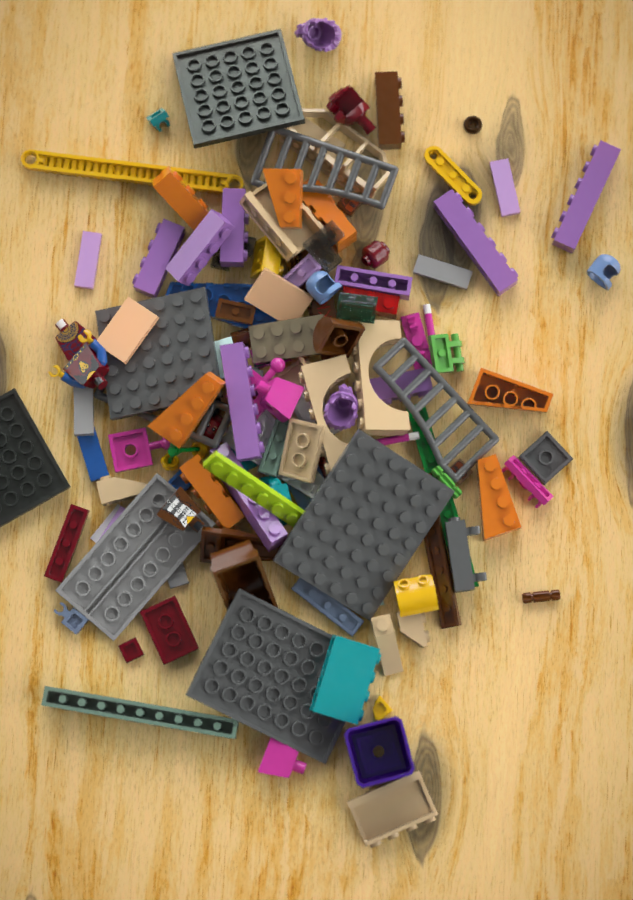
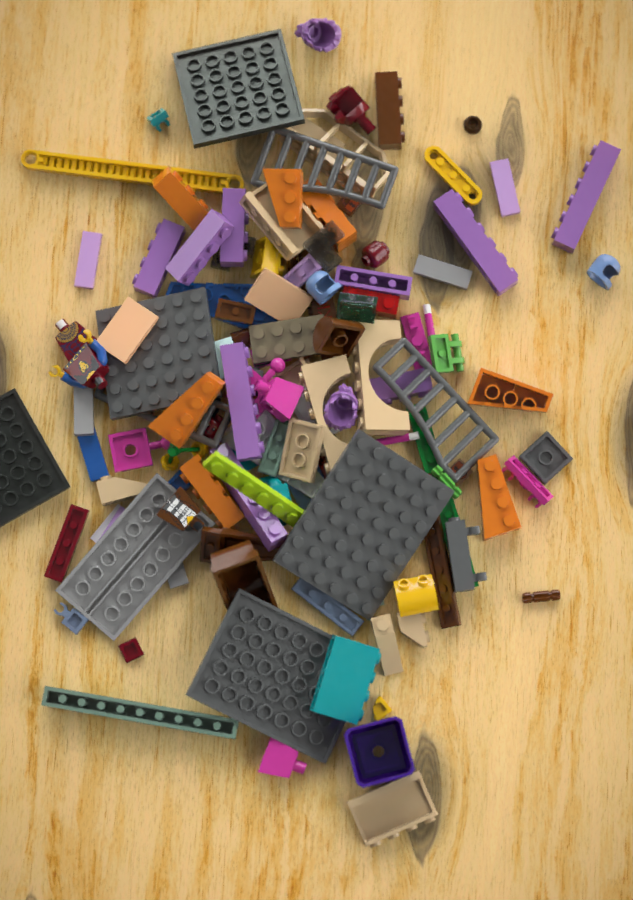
(169, 630): dark red plate -> none

